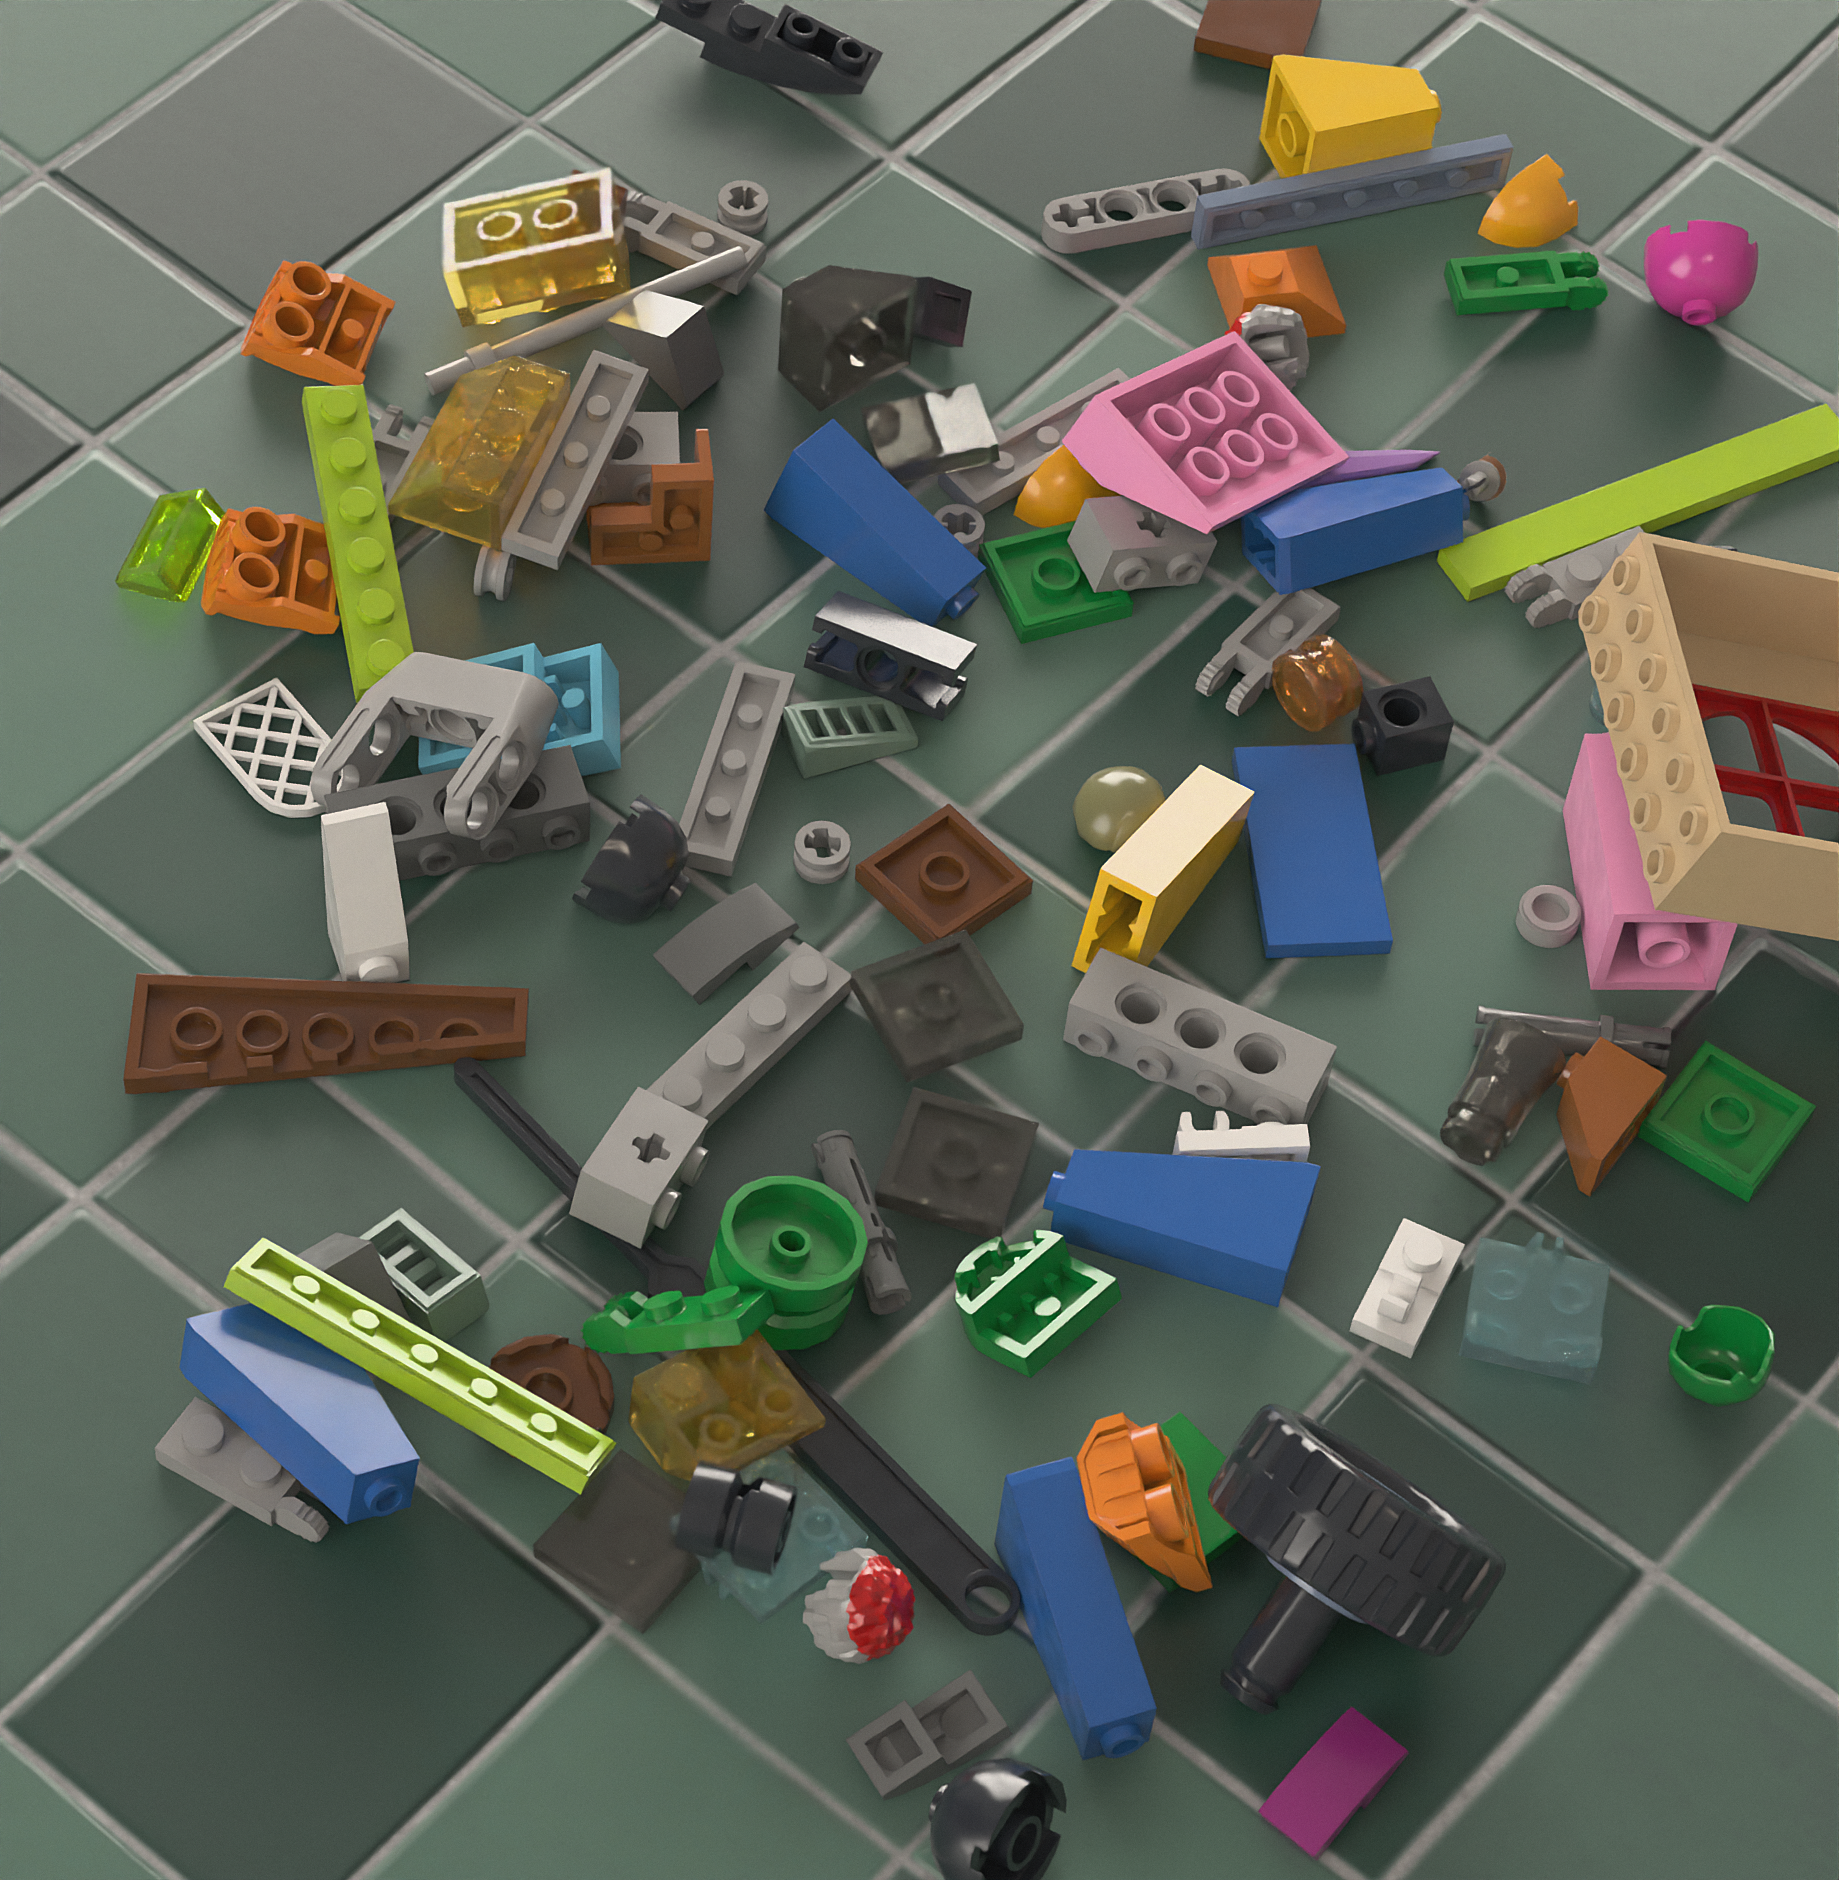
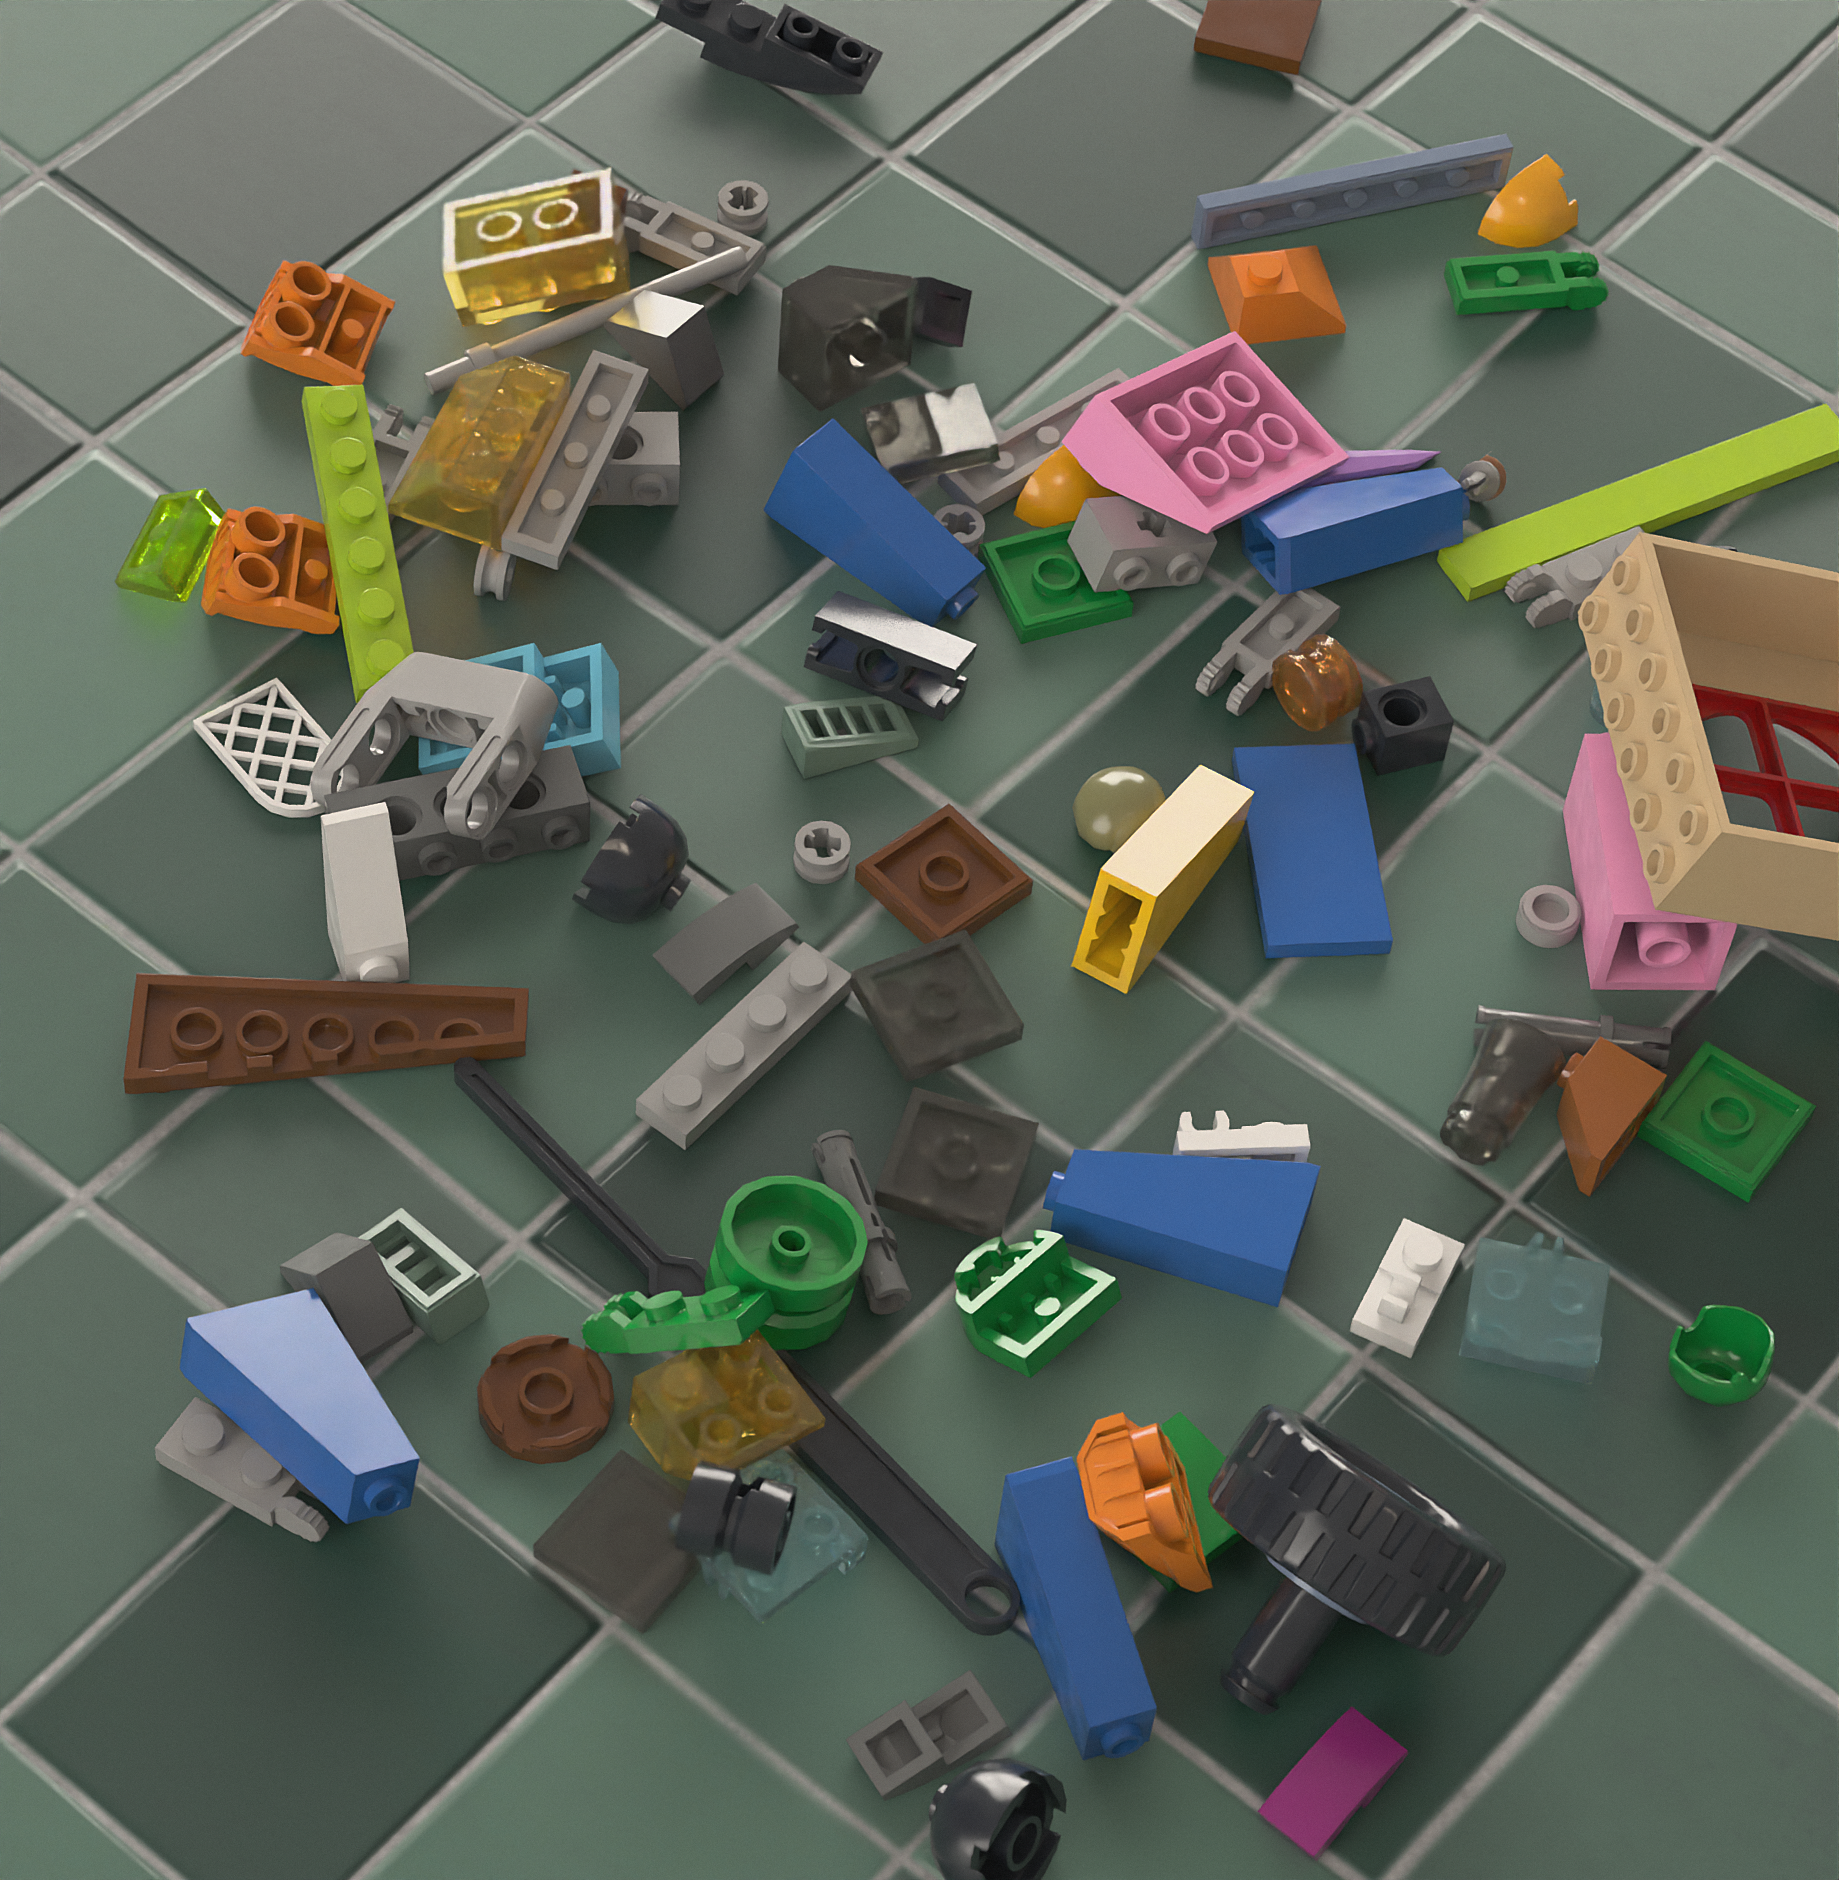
(420, 1365): lime tile -> none
(640, 1168): light grey brick -> none
(667, 530): dark orange panel -> none
(734, 766): light grey plate -> none
(863, 1607): piece -> none
(1082, 221): light grey beam -> none
(1181, 1017): light grey brick -> none
(1277, 339): light grey piece -> none
(1343, 114): yellow slope -> none
(1700, 270): dark pink cylinder -> none

